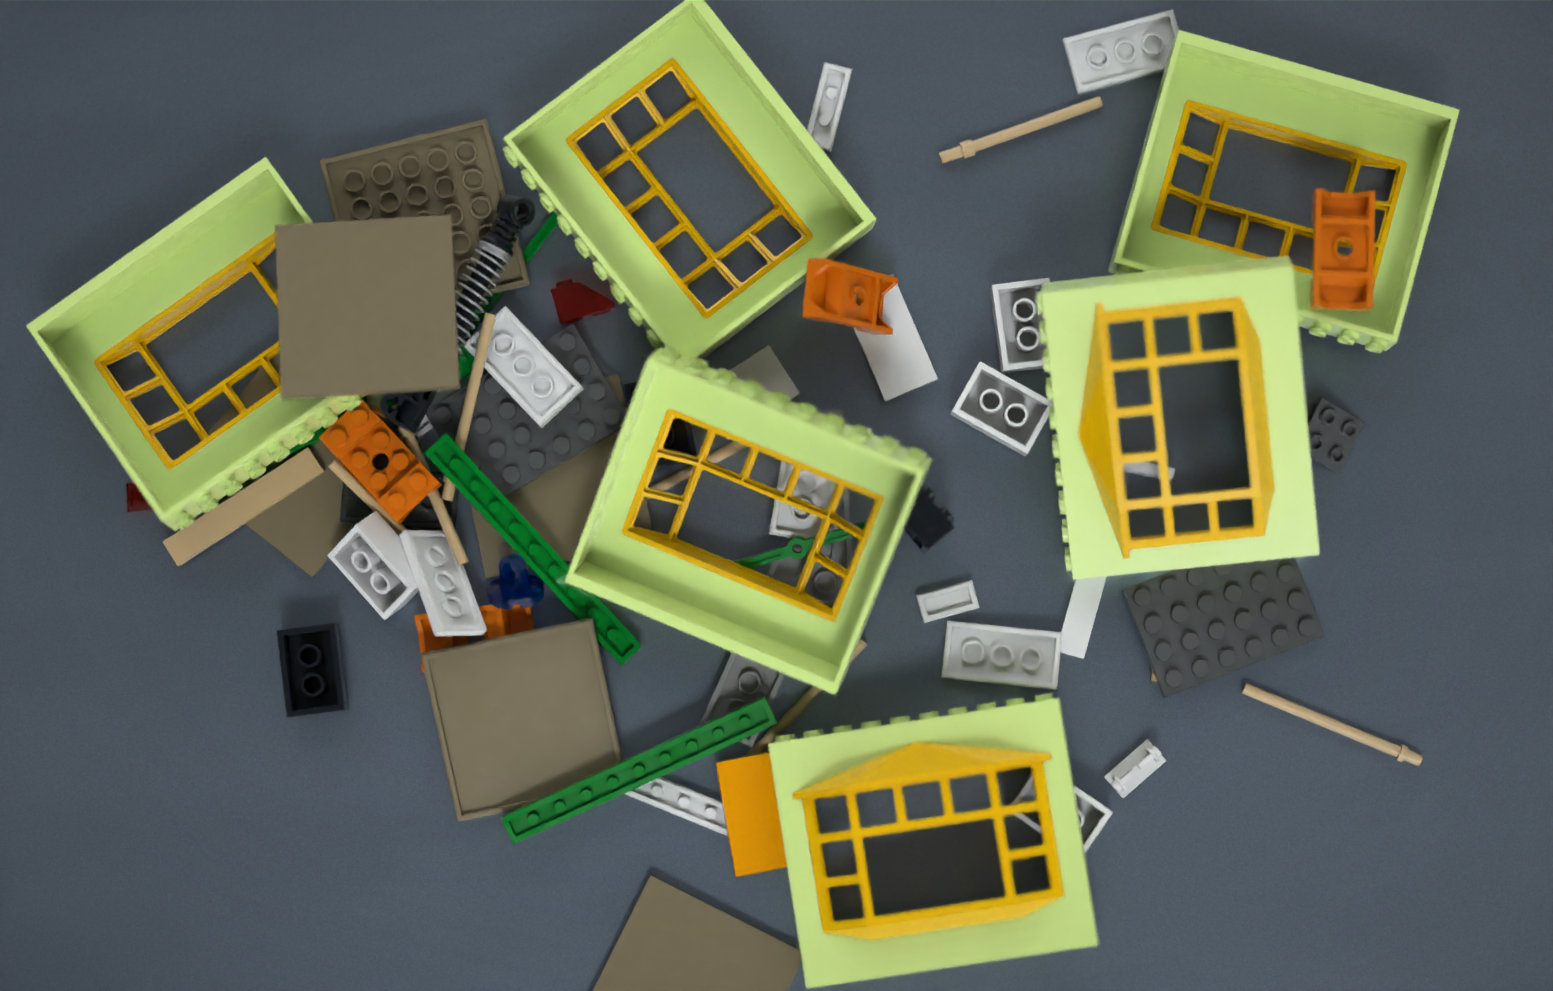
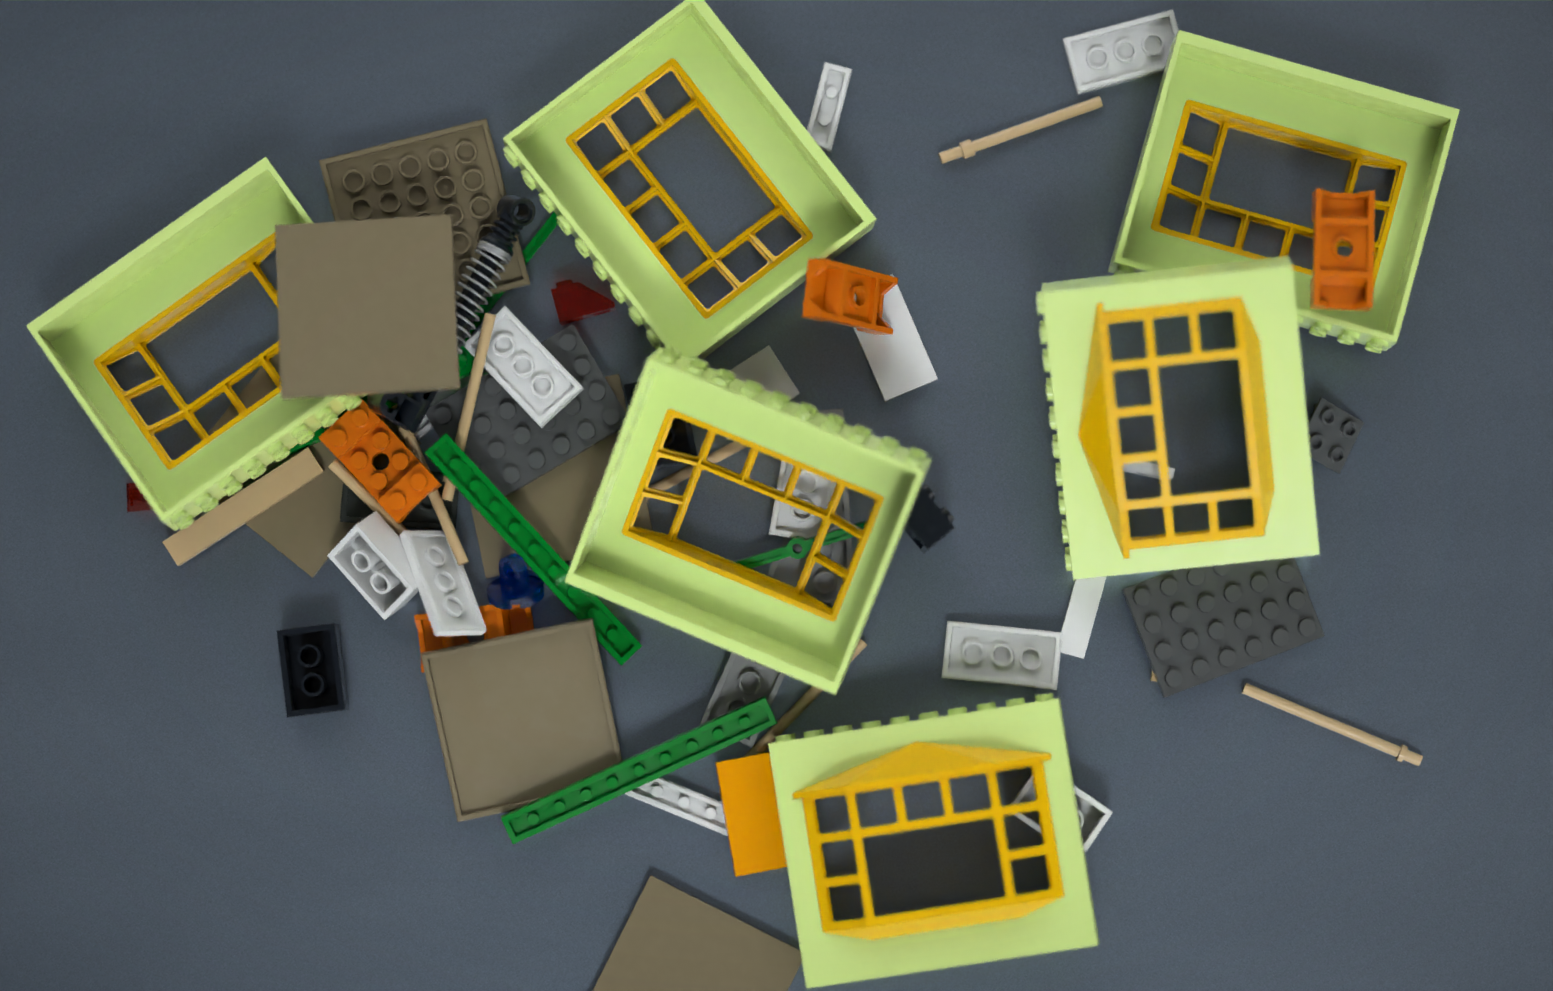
(947, 601): white tile -> none
(1002, 409): white brick -> none
(1018, 325): white brick -> none
(1135, 768): white hinge -> none

